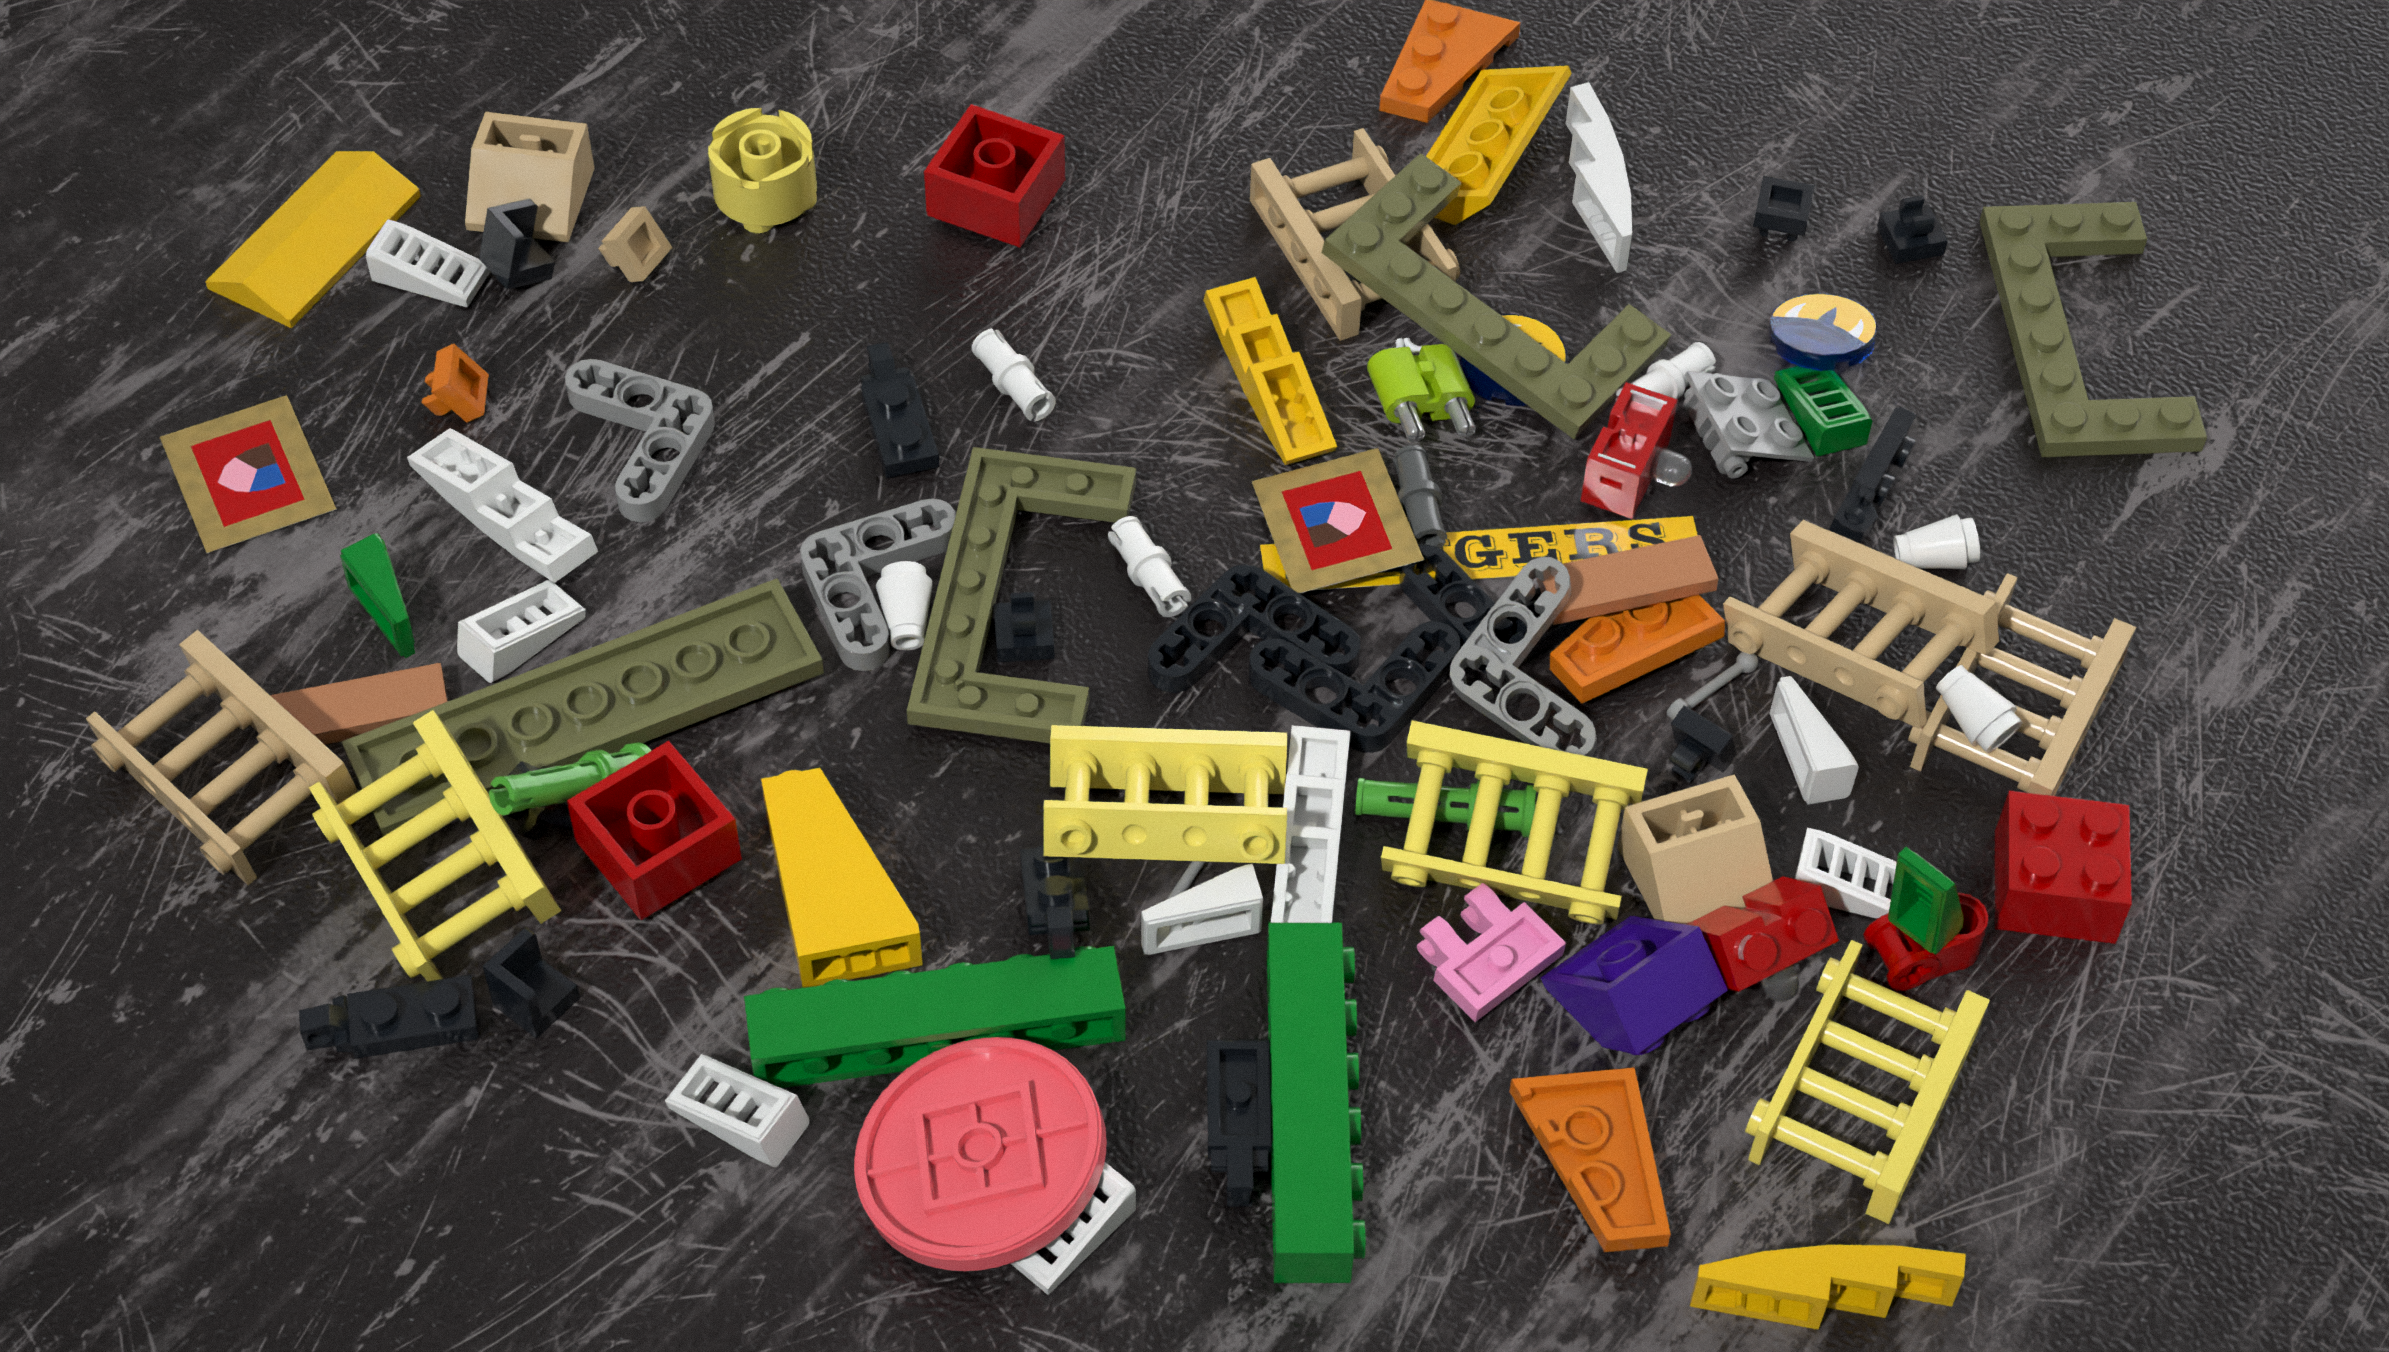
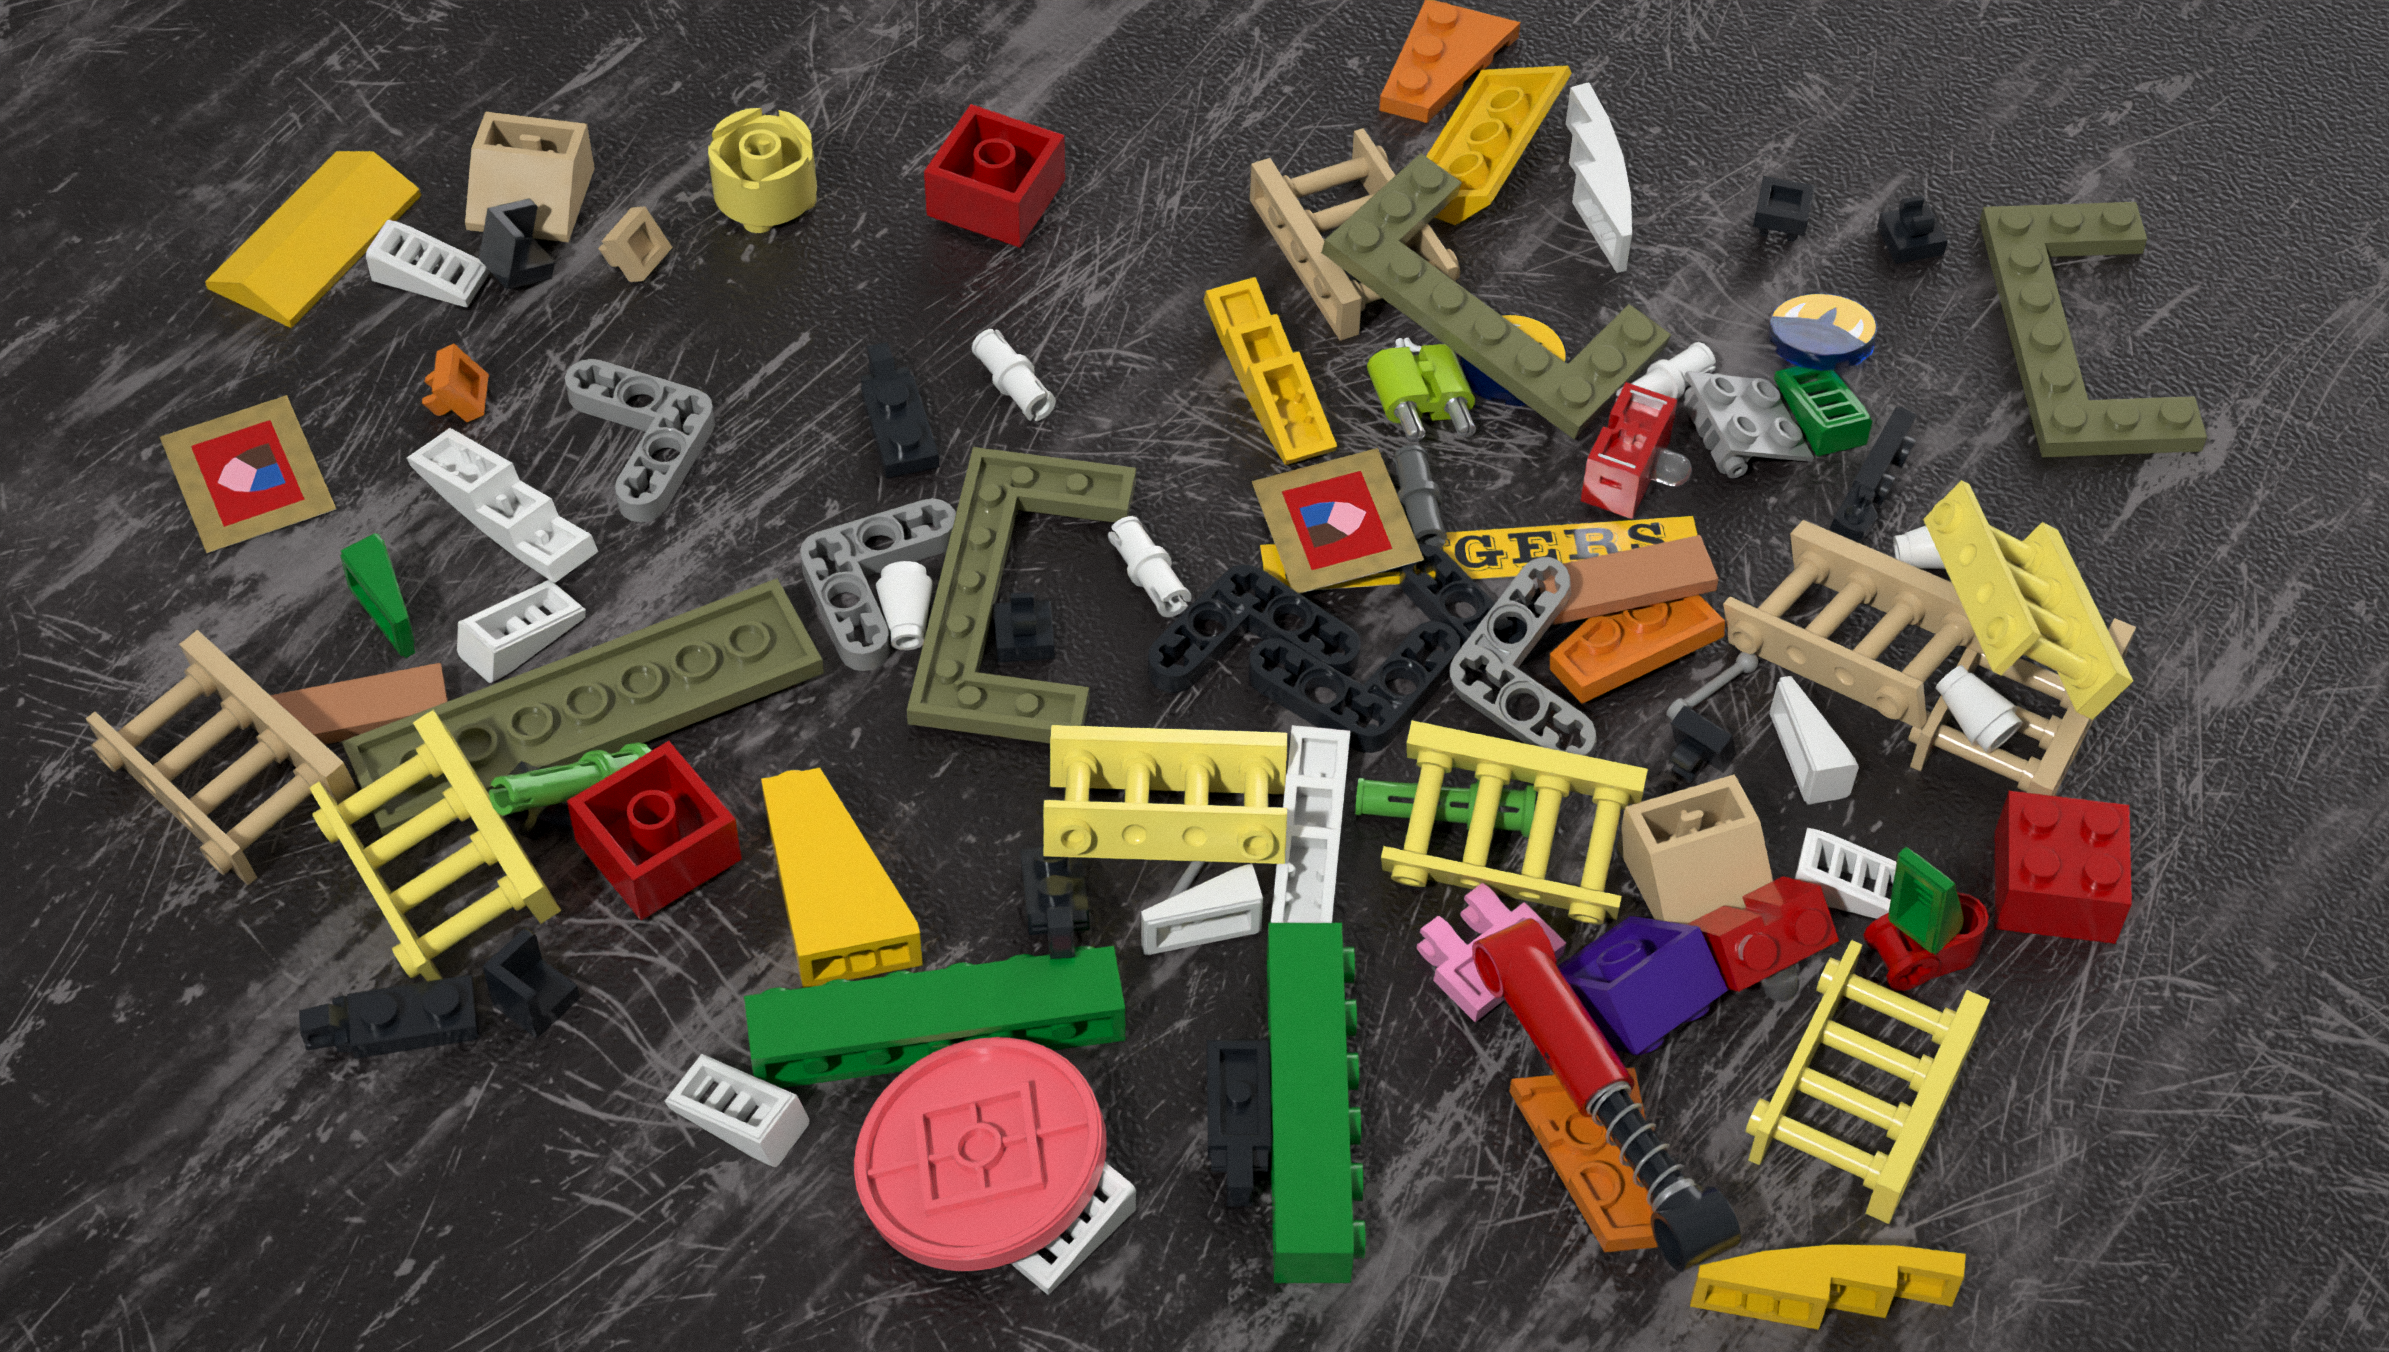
(1522, 968): none -> piece
(2027, 601): none -> light yellow fence

